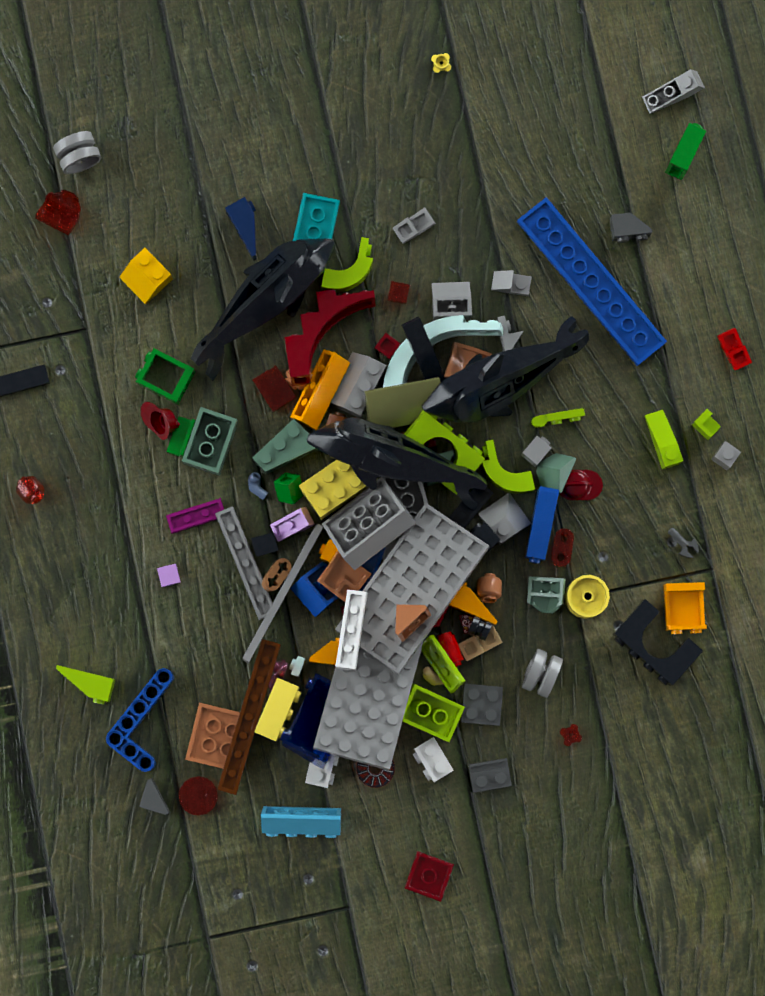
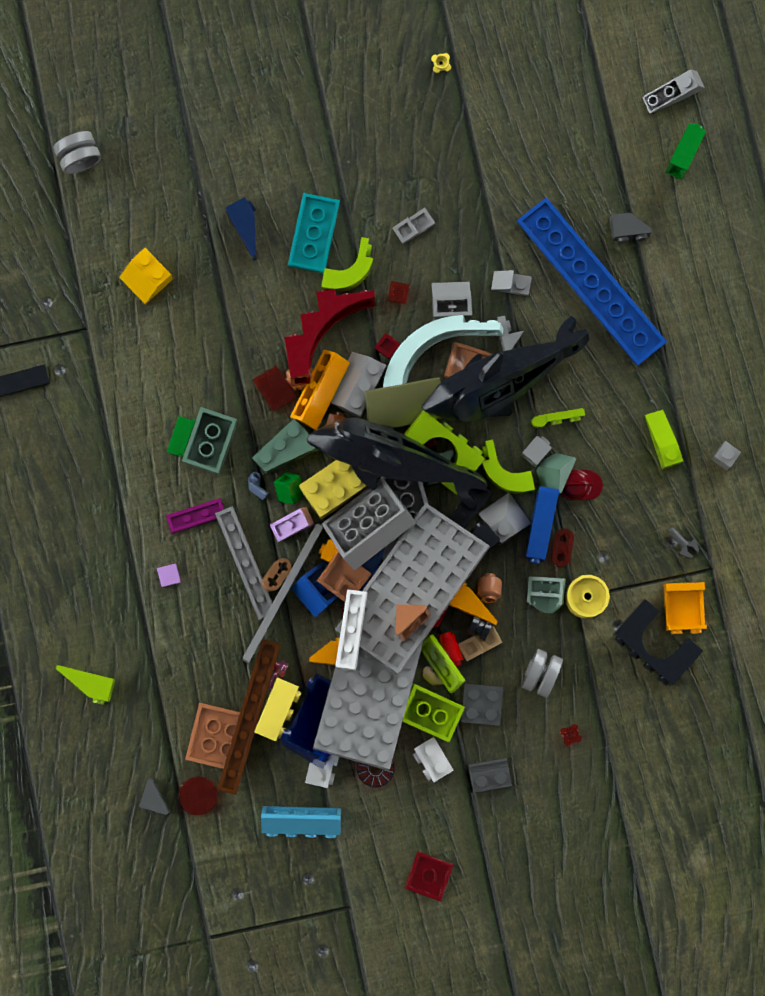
(30, 489): clear red head -> none
(60, 211): clear red slope -> none
(137, 719): blue beam -> none
(159, 420): dark red piece -> none
(182, 385): green window -> none
(265, 544): black panel -> none
(268, 290): black animal -> none
(296, 666): light aqua plate -> none
(422, 349): black tile -> none
(466, 621): dark red tile -> none
(706, 424): lime panel -> none
(734, 349): red slope -> none

